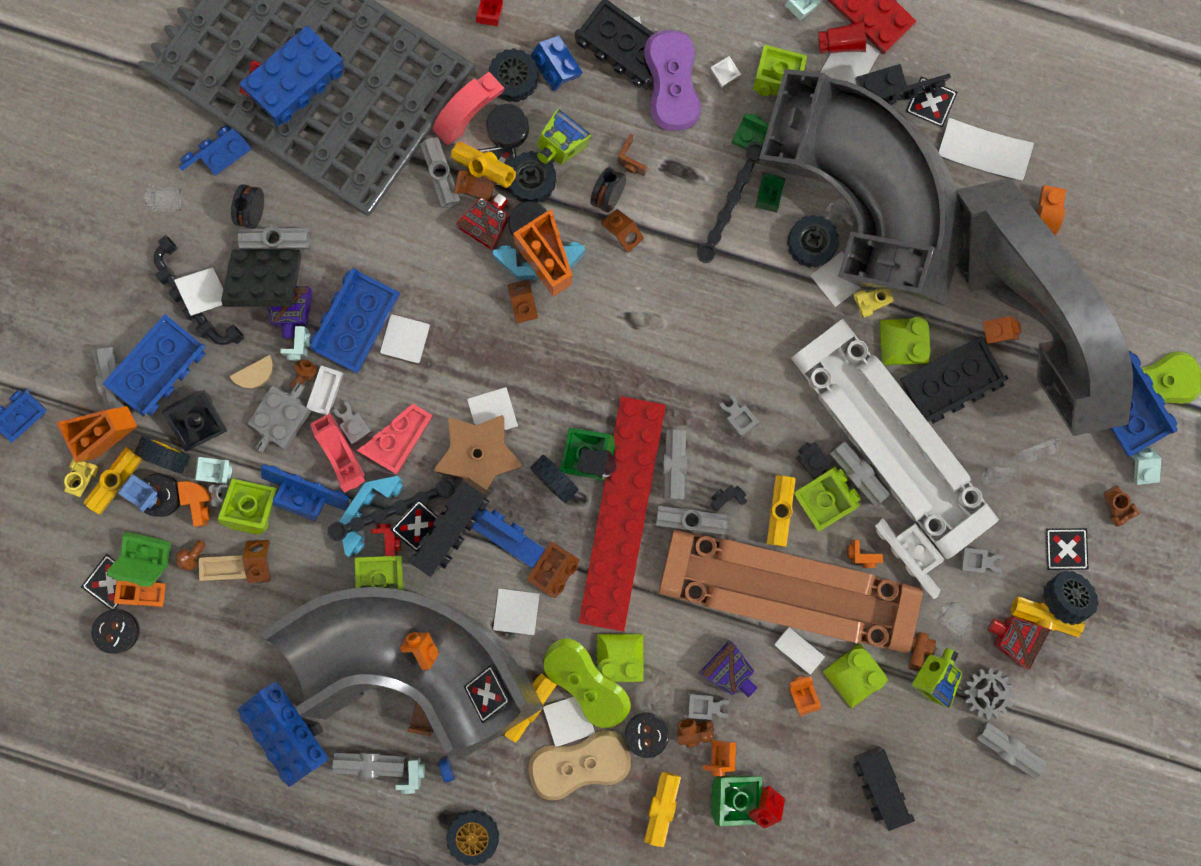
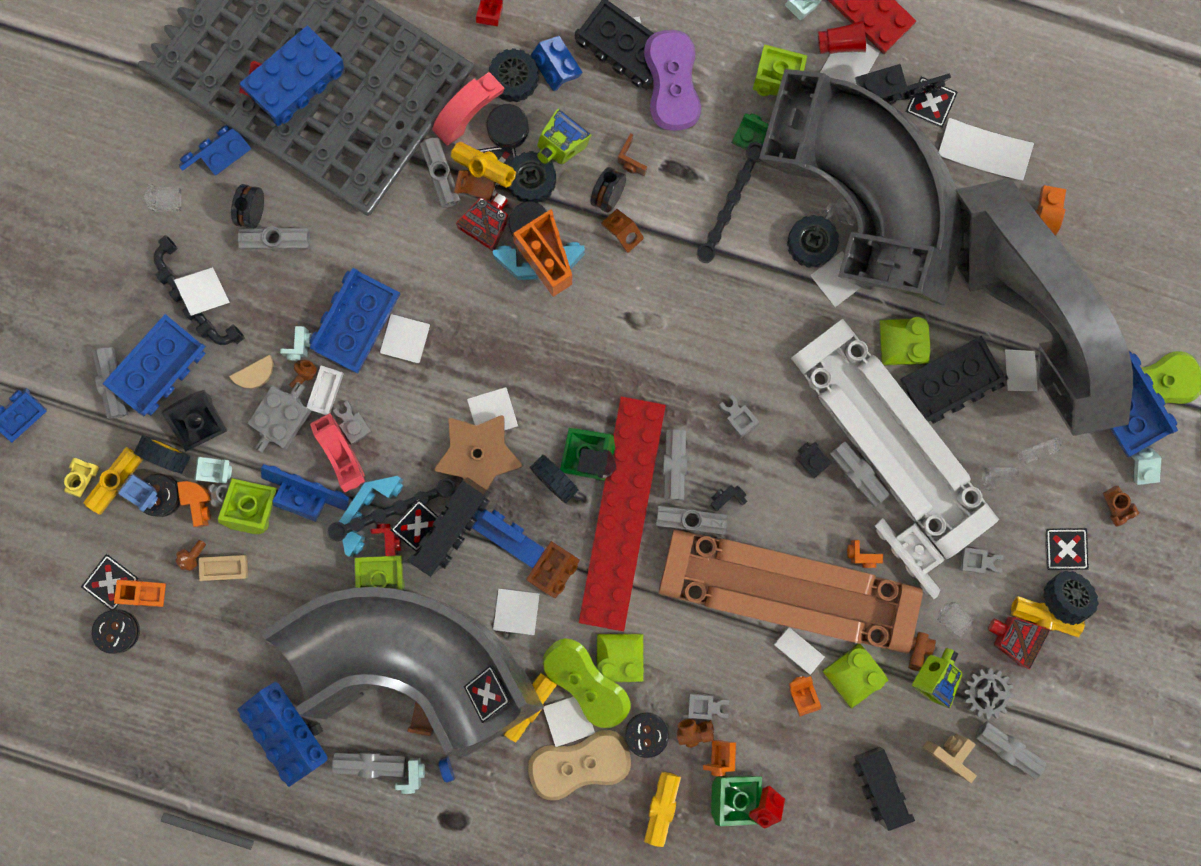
(96, 432): orange wedge -> none
(141, 559): bright green bracket -> none
(207, 831): none -> dark grey bar
(256, 563): dark orange bracket -> none
(261, 278): pearl dark grey plate -> none
(292, 316): torso -> none
(398, 439): coral wing -> none
(422, 648): orange bracket -> none
(472, 837): black wheel -> none
(522, 301): dark orange bracket -> none
(725, 72): white tile -> none
(730, 670): torso -> none
(770, 192): dark green bracket -> none
(778, 526): yellow piece -> none
(828, 498): lime plate -> none
(868, 300): light yellow plate -> none
(953, 755): none -> tan bracket
(1002, 329): orange bracket -> none
(1021, 370): none -> white sticker

